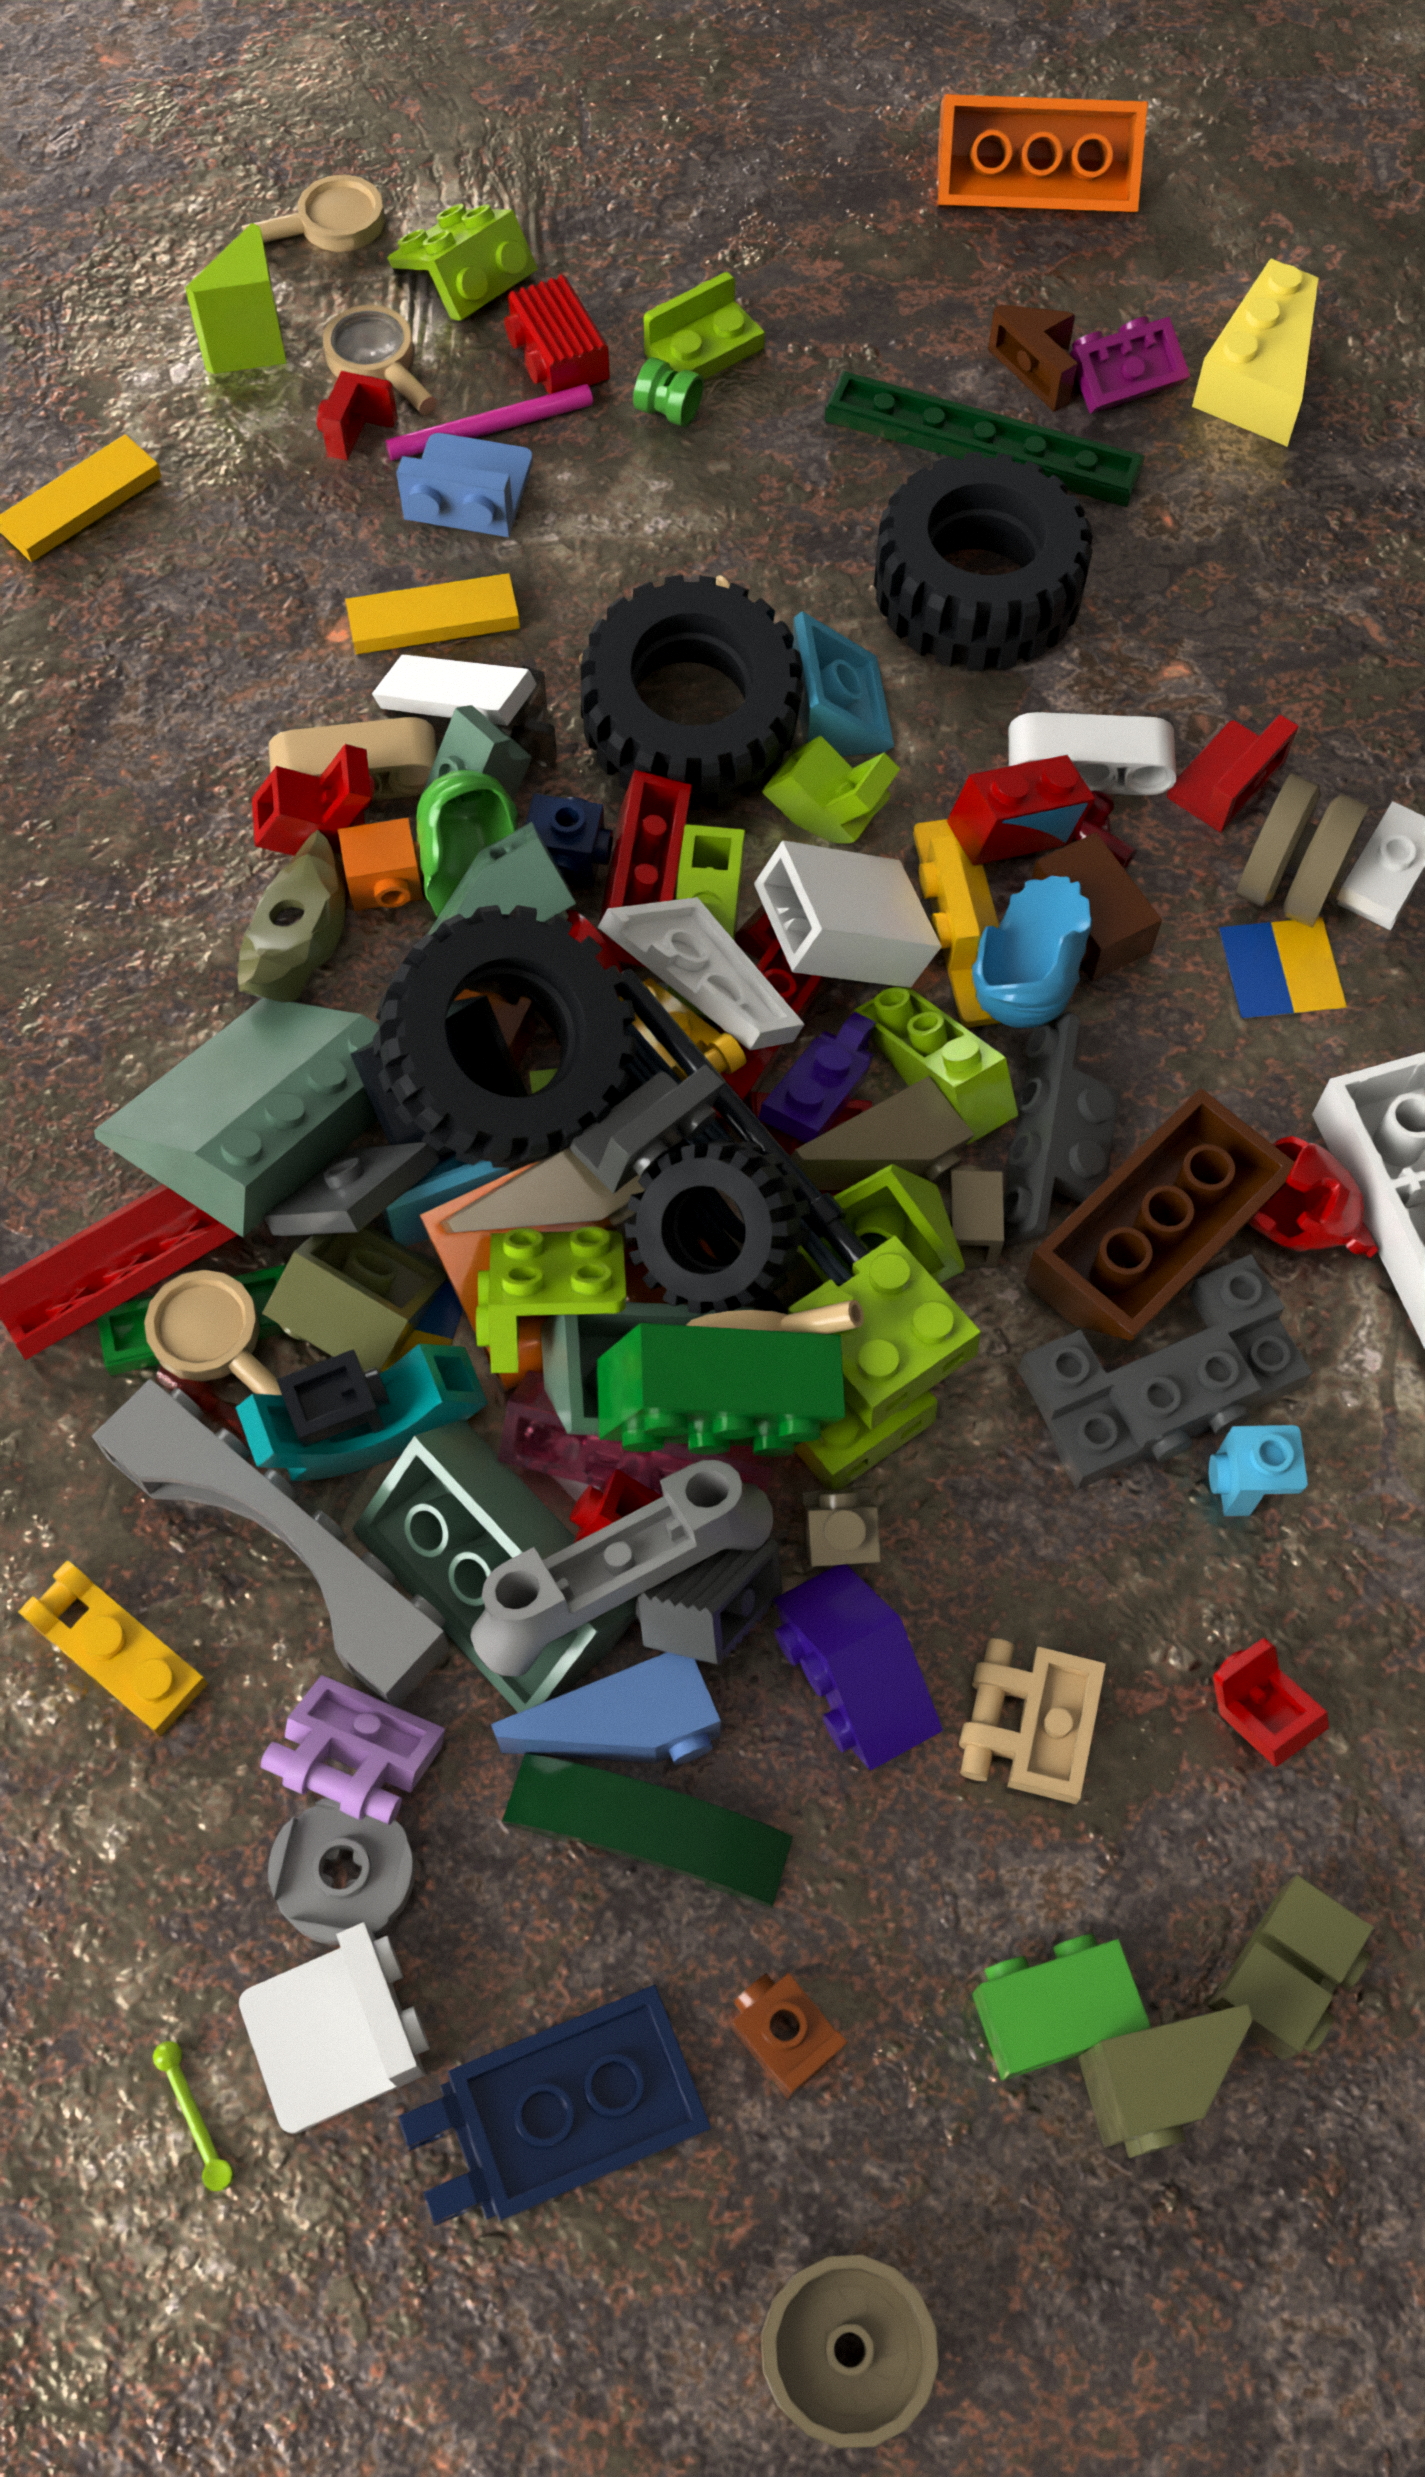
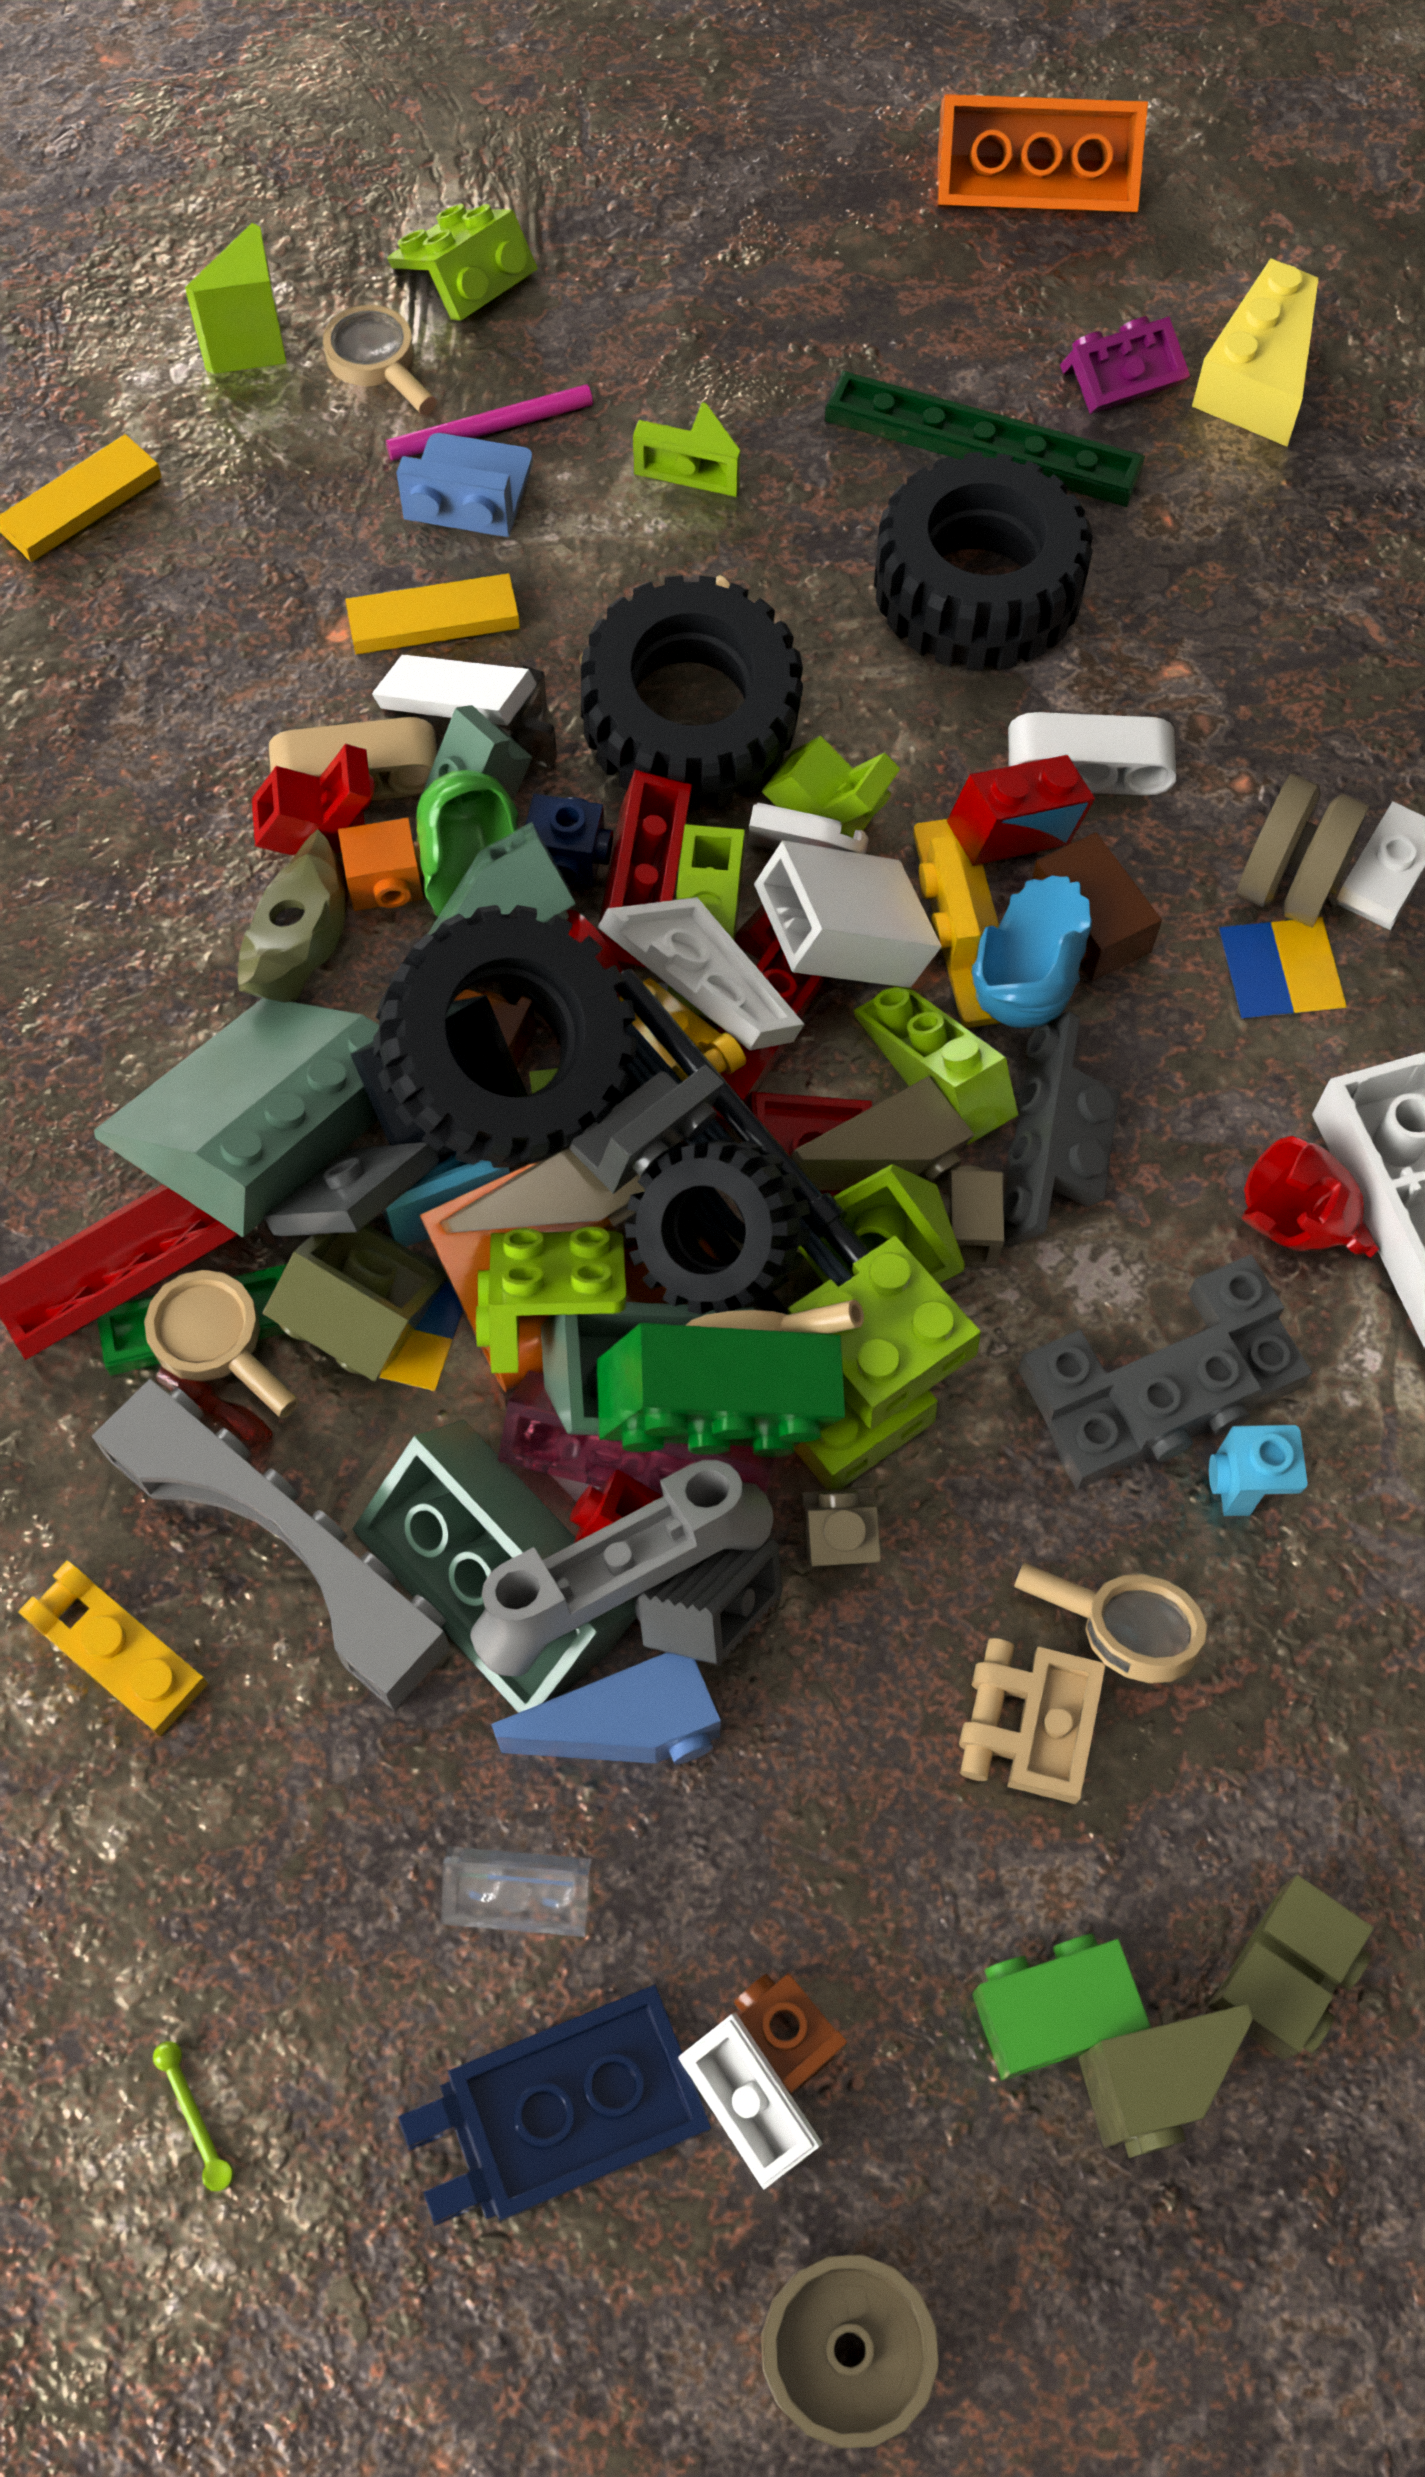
(308, 1895): light grey plate -> none
(332, 214): tan piece -> none
(333, 1398): black bracket -> none
(334, 2031): white bracket -> none
(350, 405): red bracket -> none
(358, 1732): lavender plate -> none
(425, 1392): teal arch -> none
(515, 1891): none -> clear plate
(557, 336): red brick -> none
(649, 1826): dark green slope -> none
(668, 391): bright green wheel -> none
(693, 458): none -> lime slope
(702, 329): lime bracket -> none
(750, 2101): none -> white slope
(773, 824): none -> white tile
(821, 1081): dark purple hinge -> none
(840, 691): medium azure slope -> none
(861, 1662): dark purple brick -> none
(1036, 349): reddish brown slope -> none
(1098, 821): dark red arm -> none
(1133, 1622): none -> piece
(1157, 1220): reddish brown slope -> none
(1232, 771): red panel -> none
(1266, 1703): red bracket -> none

